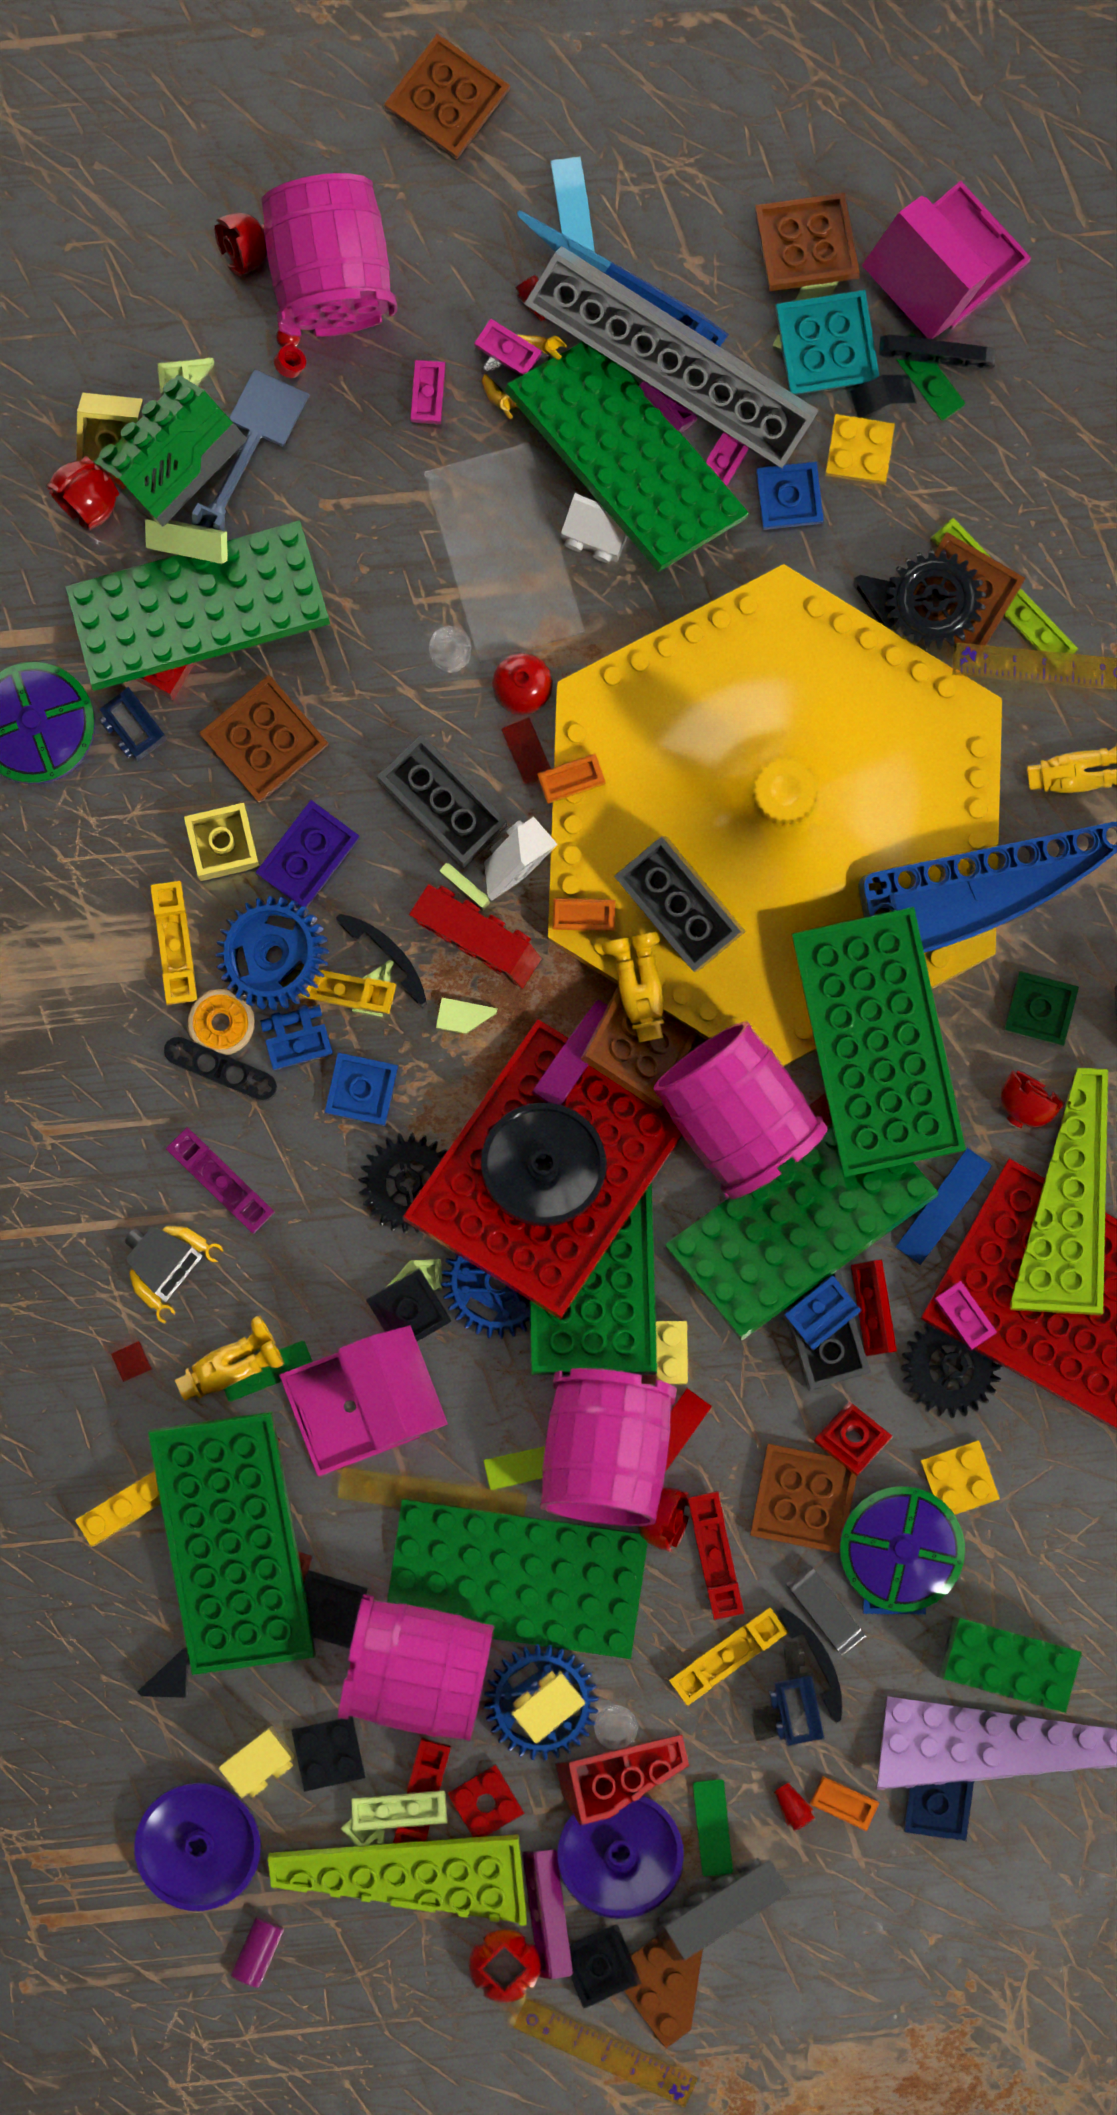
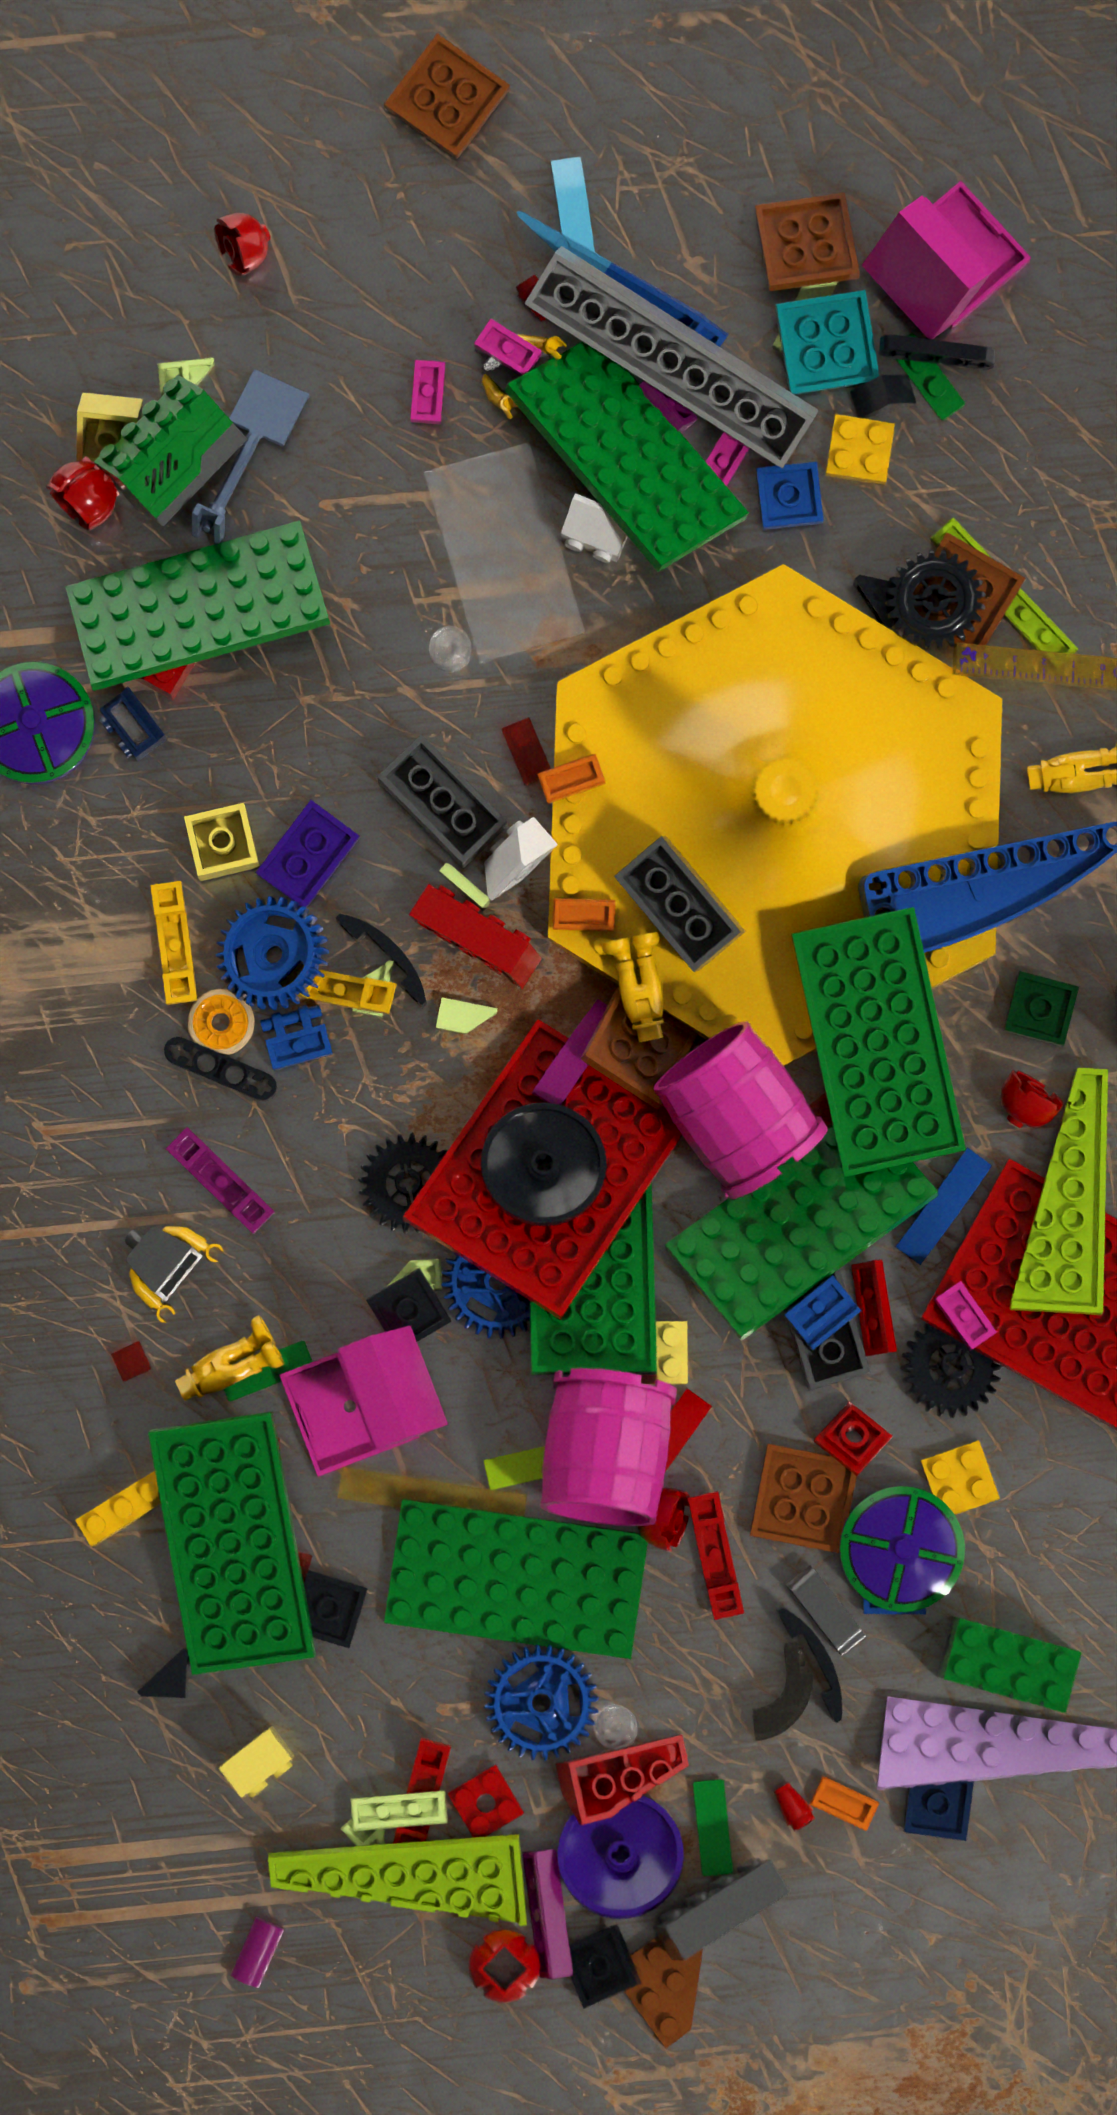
(187, 540): yellowish green tile -> none
(197, 1847): dark purple dish -> none
(264, 739): dark orange plate -> none
(290, 359): red plate -> none
(327, 255): dark pink piece -> none
(328, 1753): black plate -> none
(361, 1089): blue plate -> none
(415, 1669): dark pink piece -> none
(522, 683): red cylinder -> none
(547, 1706): light yellow brick -> none
(605, 2052): clear yellow tile -> none
(728, 1656): yellow slope -> none
(797, 1710): dark blue window -> none

